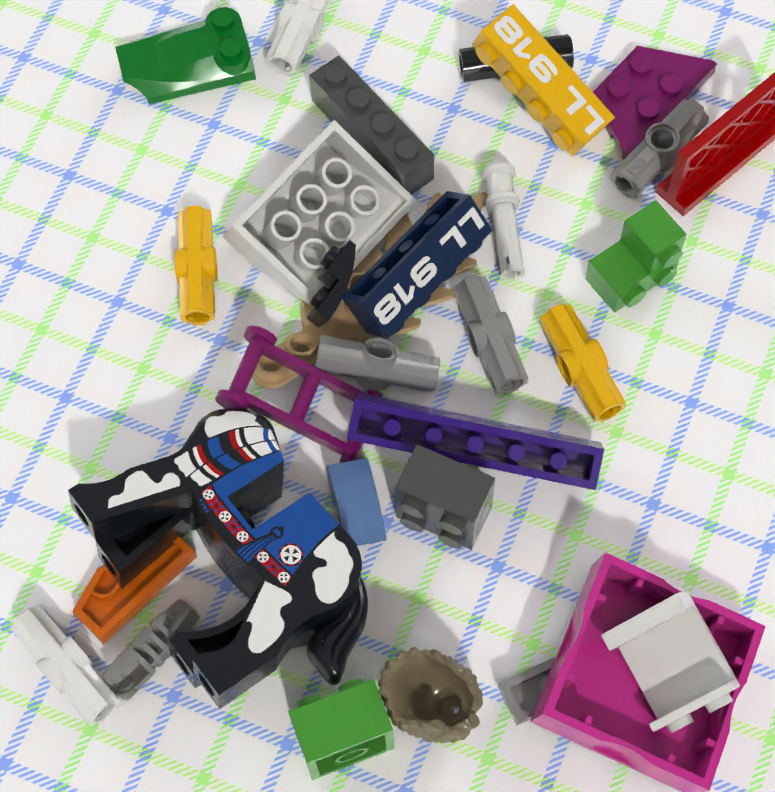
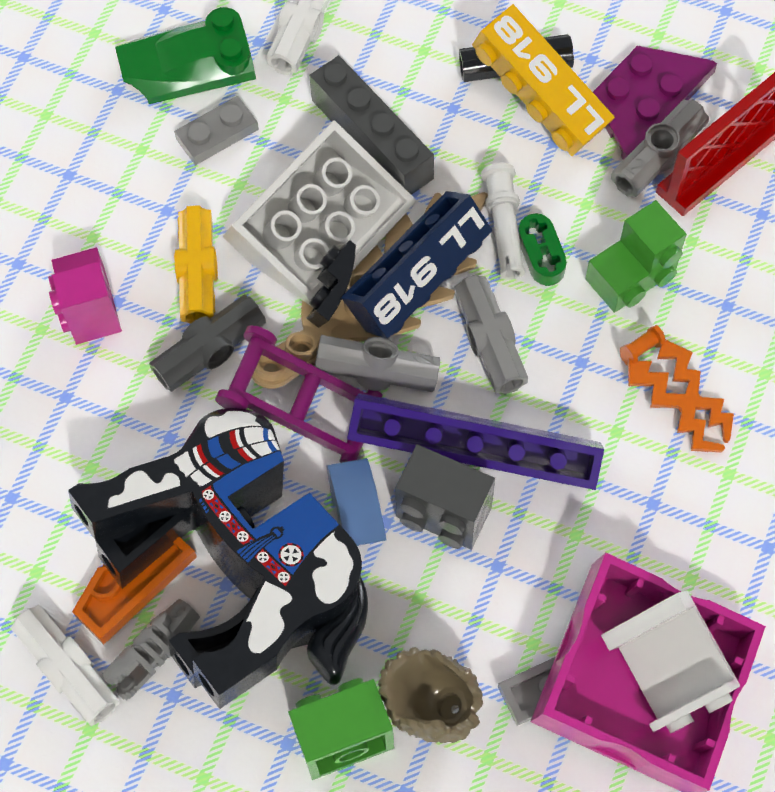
(83, 296): none -> dark pink brick
(206, 343): none -> dark grey piece
(216, 130): none -> light grey plate
(549, 246): none -> green beam
(582, 362): yellow piece -> none
(686, 403): none -> orange piece

